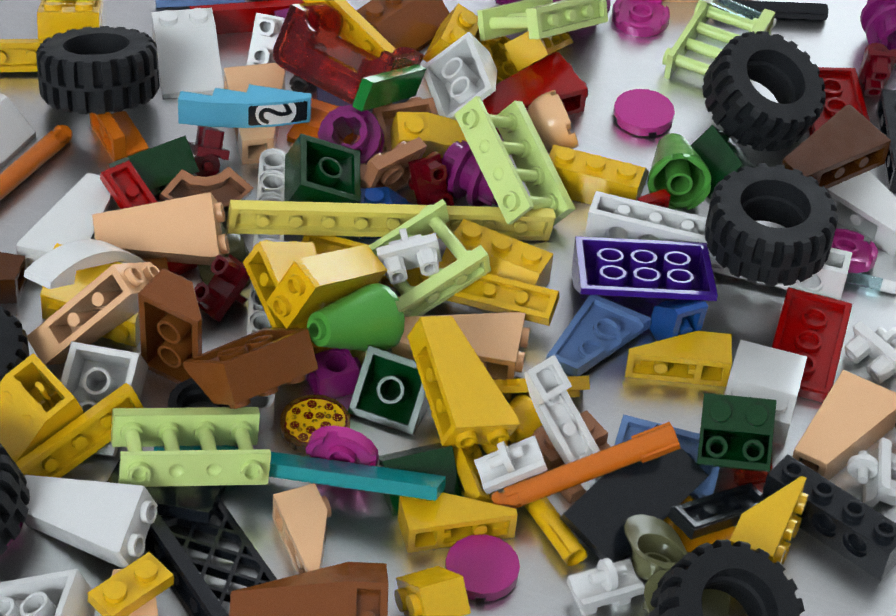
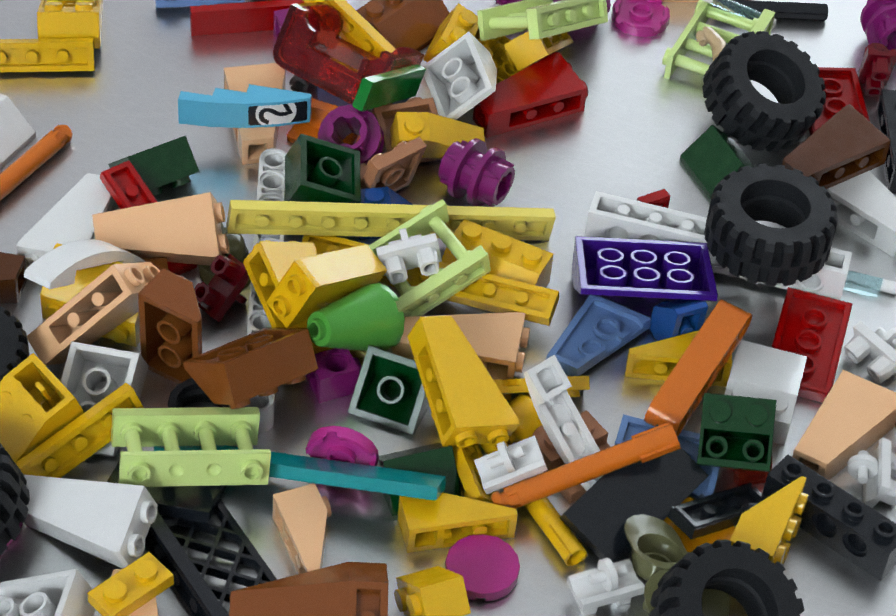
(98, 69): black tyre -> none
(118, 134): orange panel -> none
(187, 51): white slope -> none
(208, 150): dark red hips -> none
(223, 186): nougat brick -> none
(263, 38): white hips -> none
(308, 414): tile -> none
(429, 180): dark red hips -> none
(529, 156): yellowish green fence -> none
(552, 121): light nougat cylinder -> none
(588, 173): yellow slope -> none
(643, 112): dark pink tile -> none
(679, 172): bright green cone -> none
(699, 366): none -> orange beam
(711, 37): none -> tan arm
(863, 254): dark pink tile -> none

